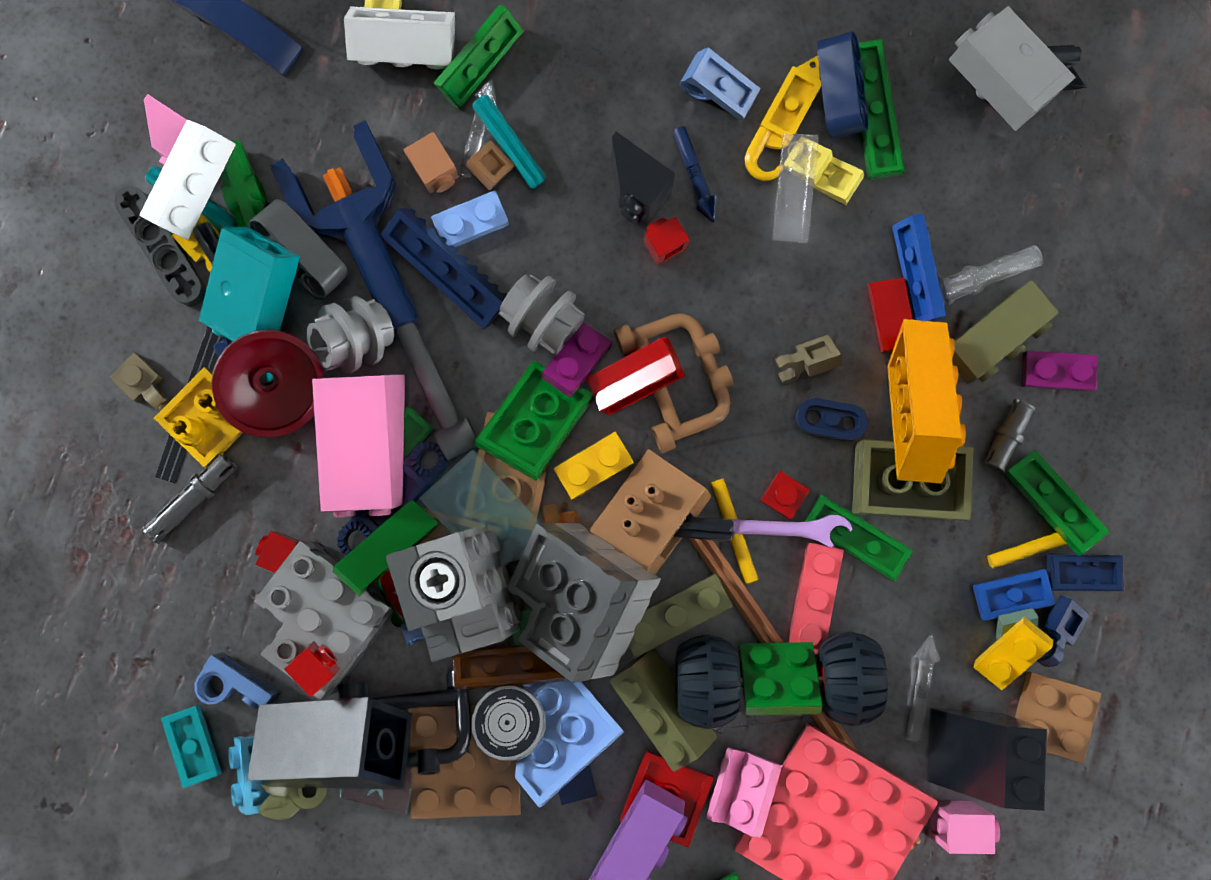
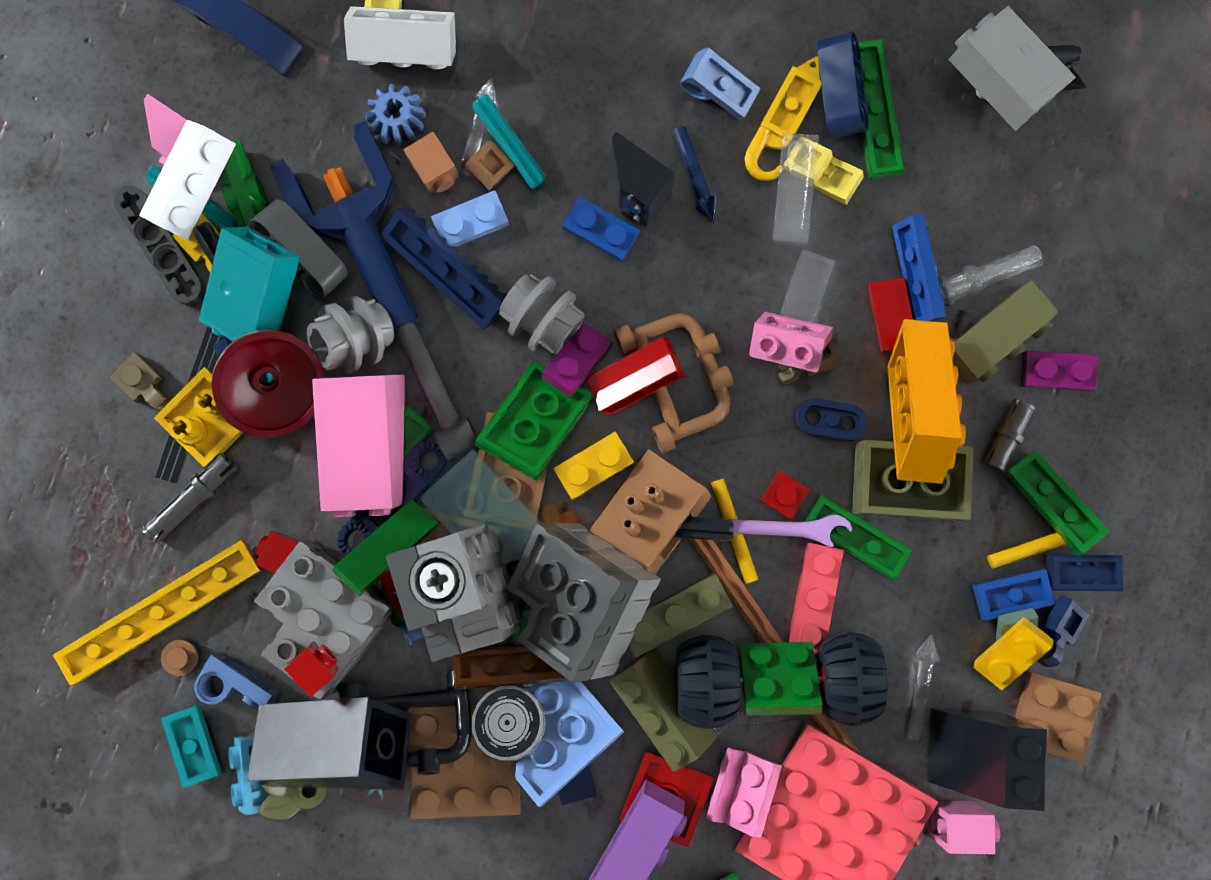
(157, 613): none -> yellow plate
(179, 657): none -> medium nougat plate
(384, 123): none -> medium blue gear
(479, 56): green tile -> none
(600, 229): none -> blue plate
(665, 239): red plate -> none
(789, 341): none -> bright pink bracket
(807, 286): none -> clear tile

